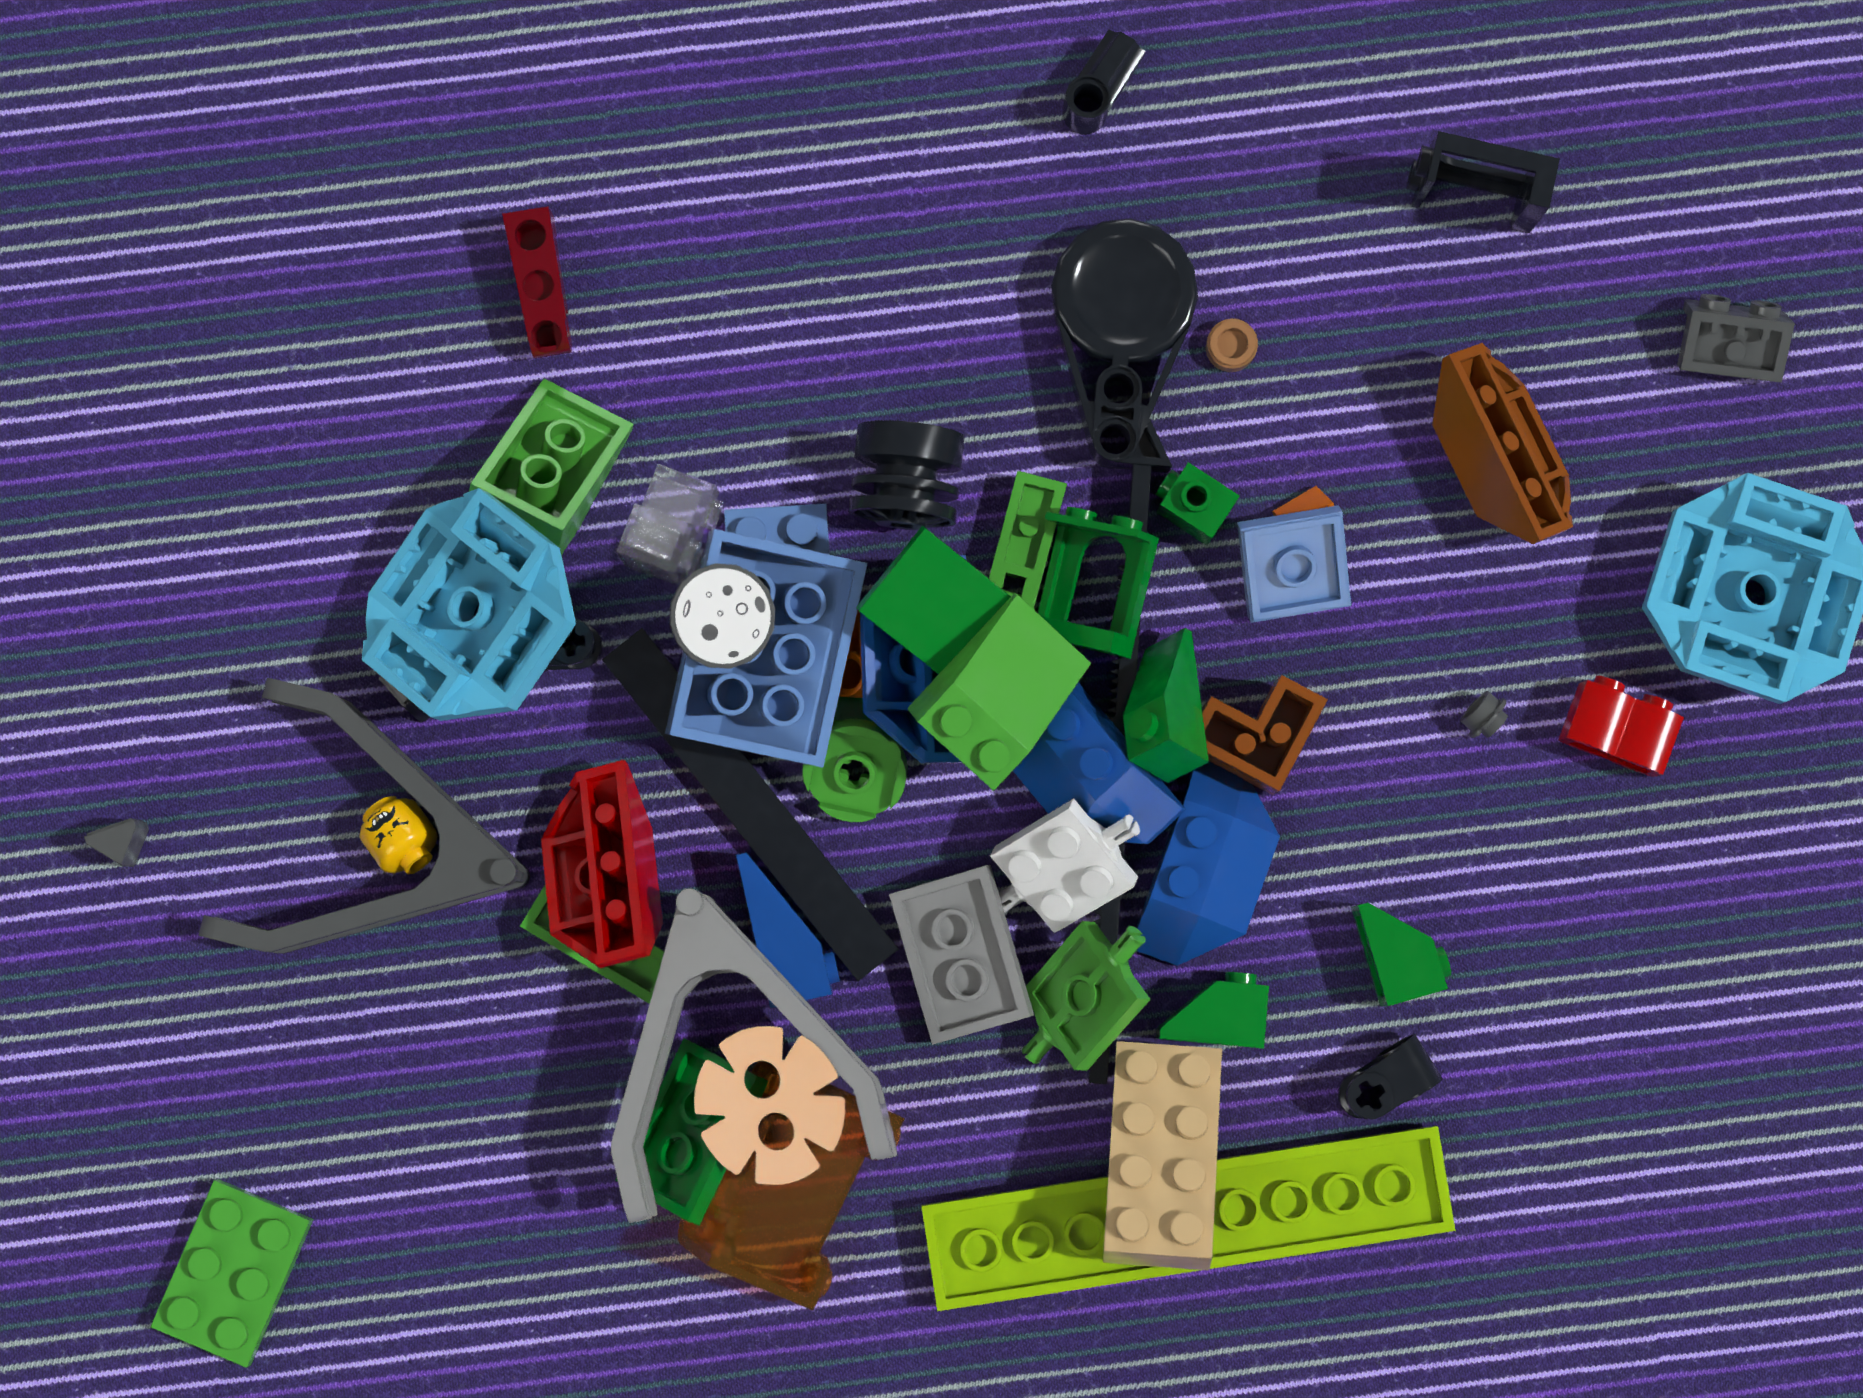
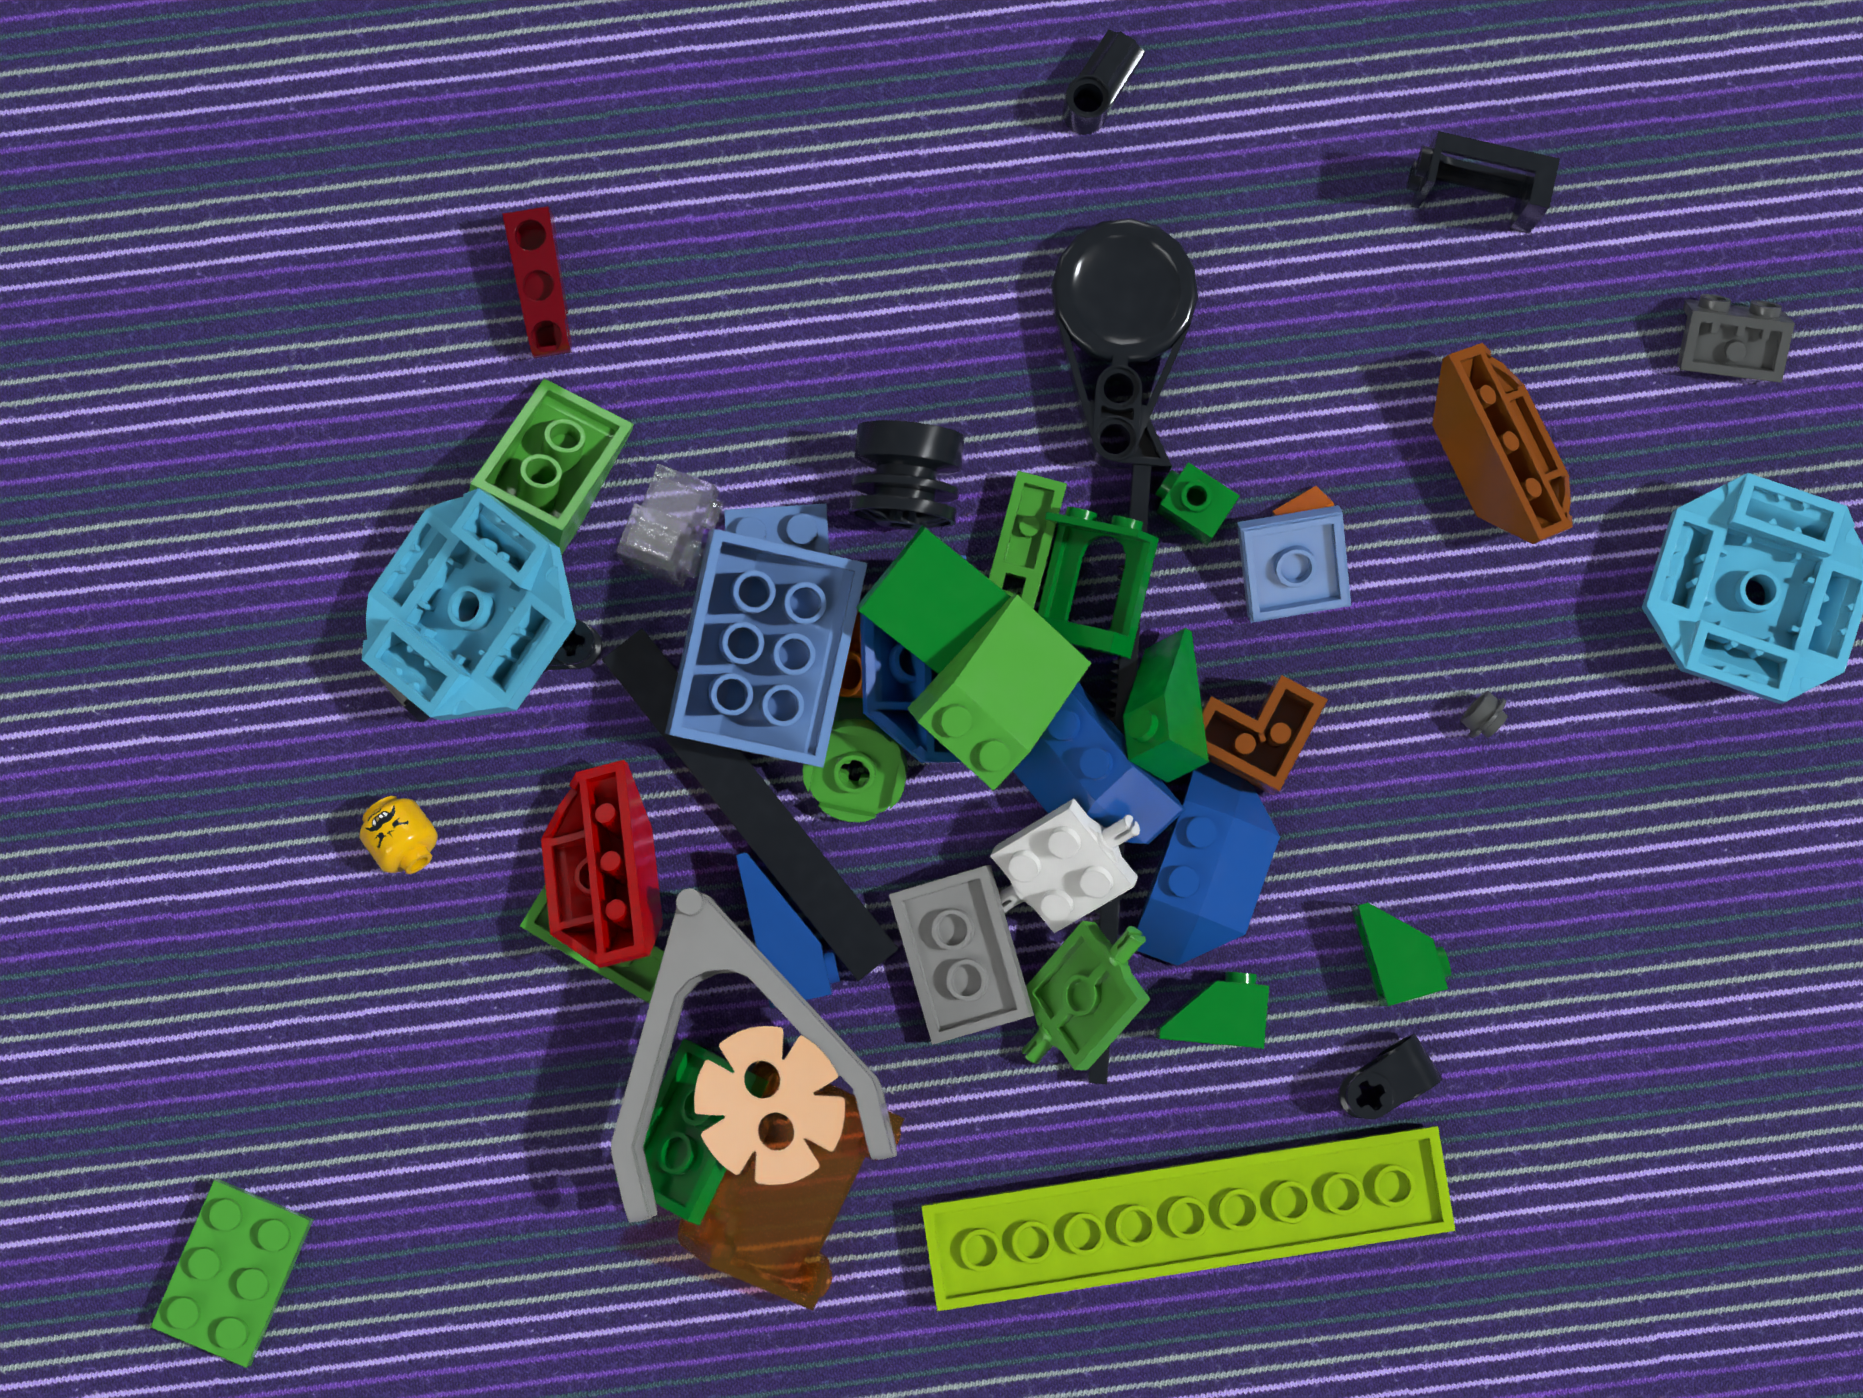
(120, 840): dark grey slope -> none
(468, 862): dark grey piece -> none
(722, 616): white tile -> none
(1163, 1156): tan brick -> none
(1231, 345): medium nougat tile -> none
(1621, 727): red brick -> none

